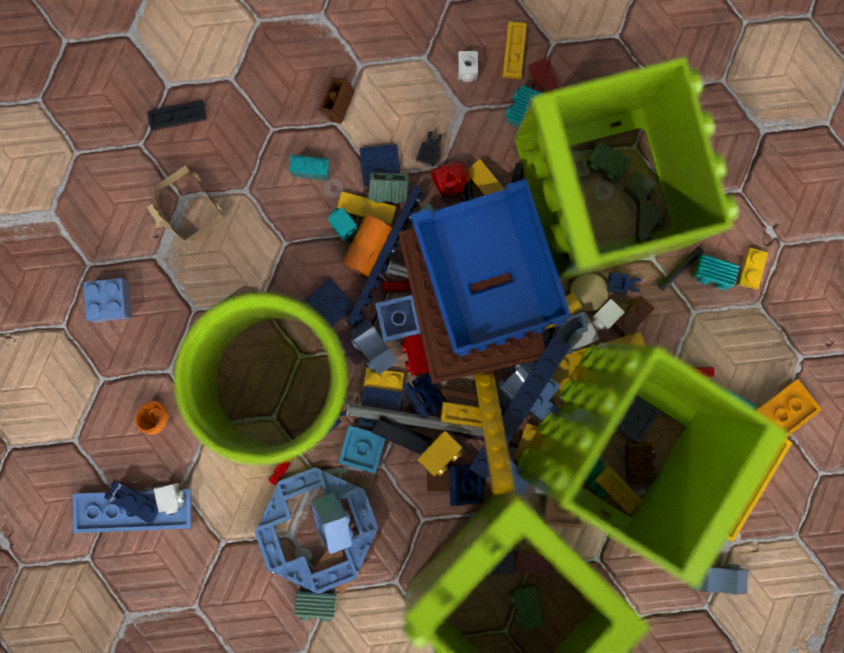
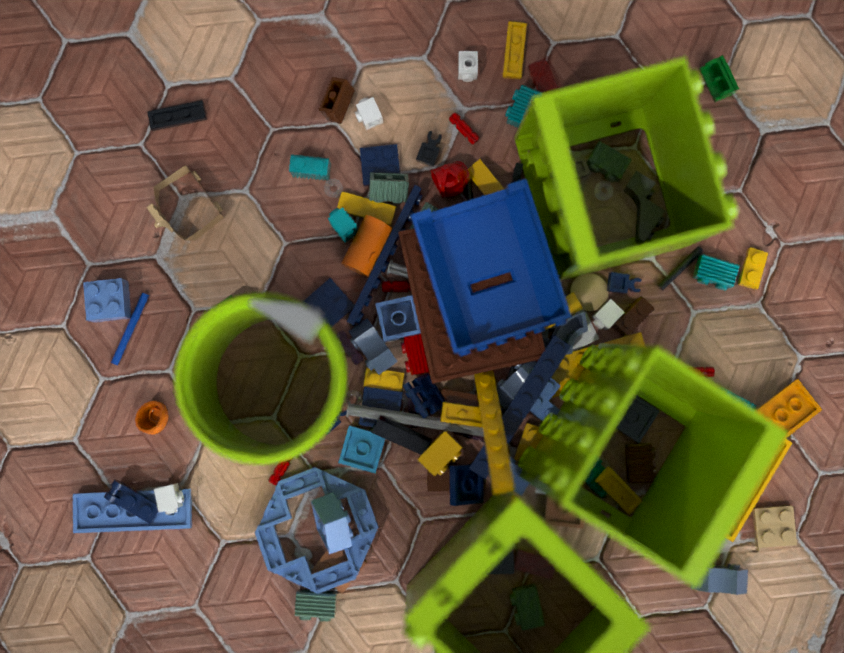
(130, 328): none -> blue bar
(296, 318): none -> light grey slope
(368, 113): none -> white brick
(464, 128): none -> red axle
(719, 78): none -> green hinge
(774, 526): none -> tan plate

